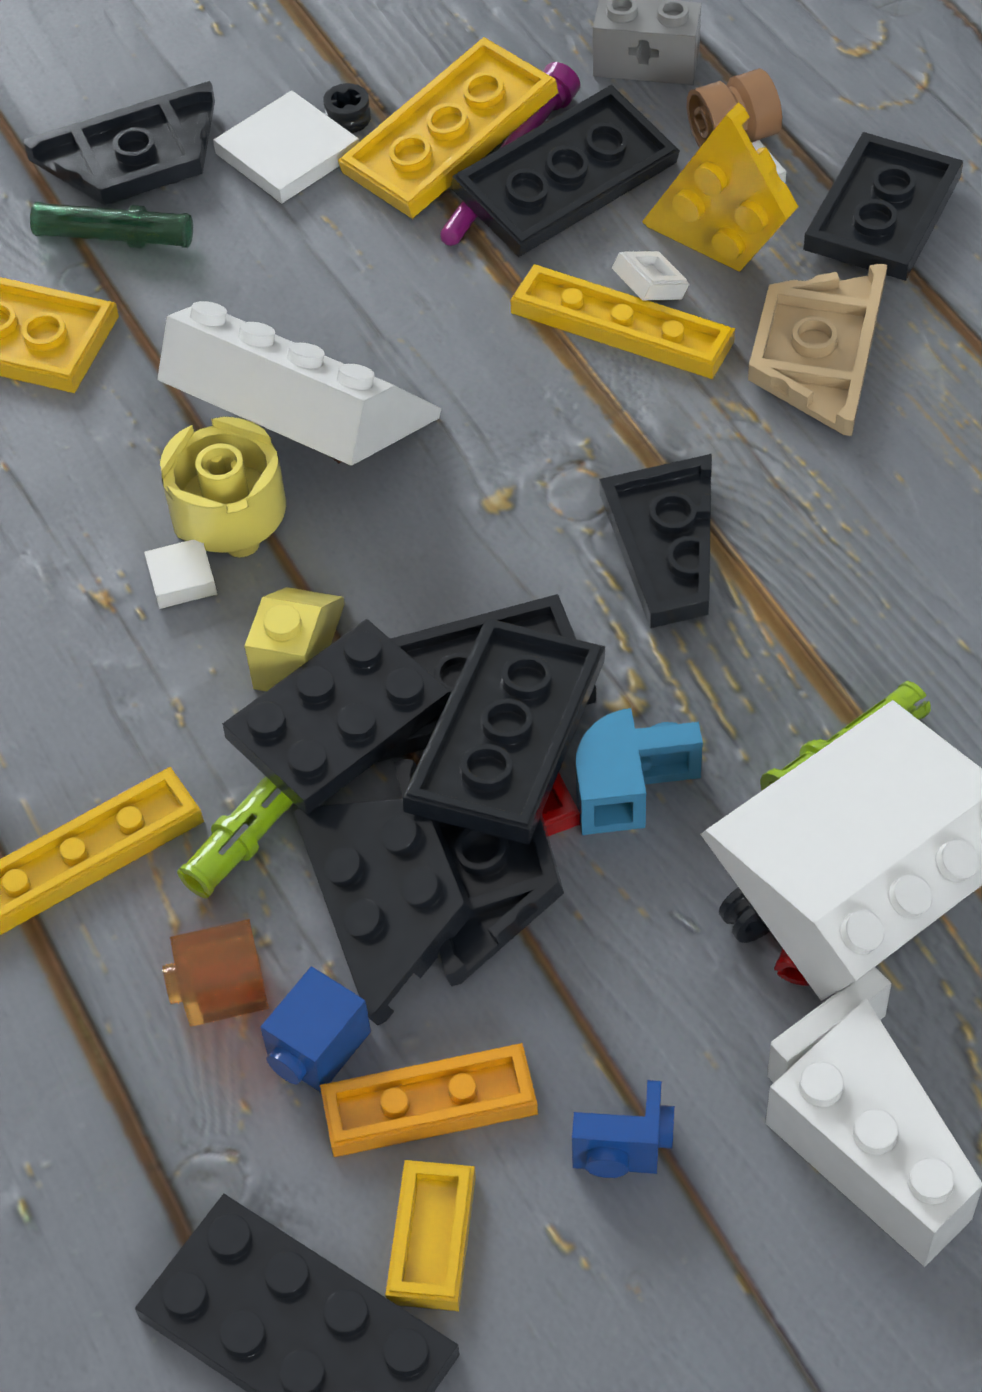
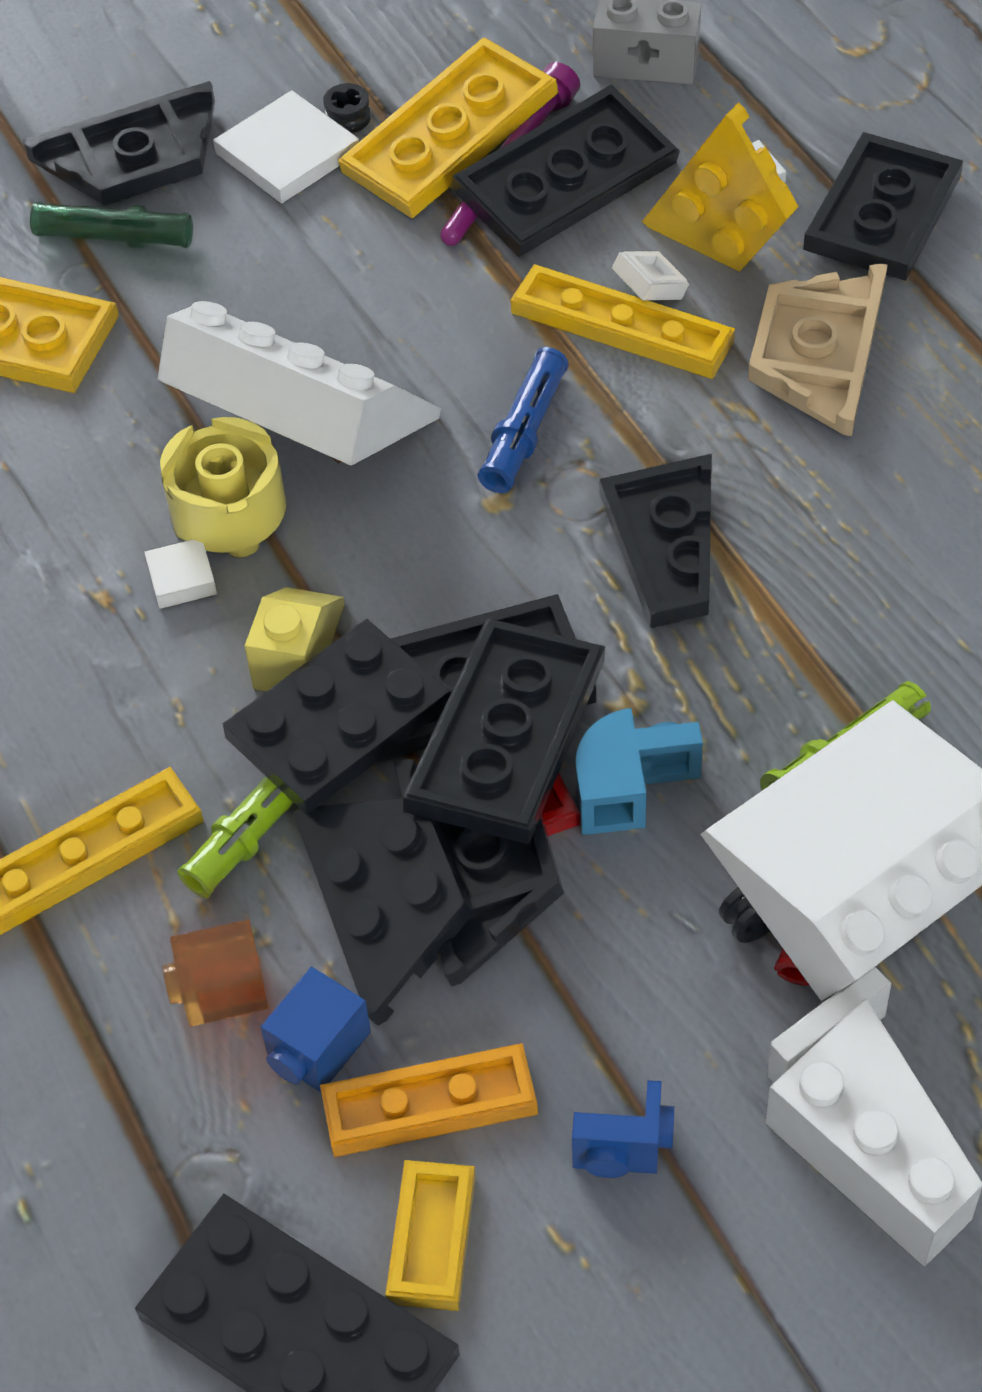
(504, 462): none -> blue pin
(752, 90): medium nougat wheel -> none

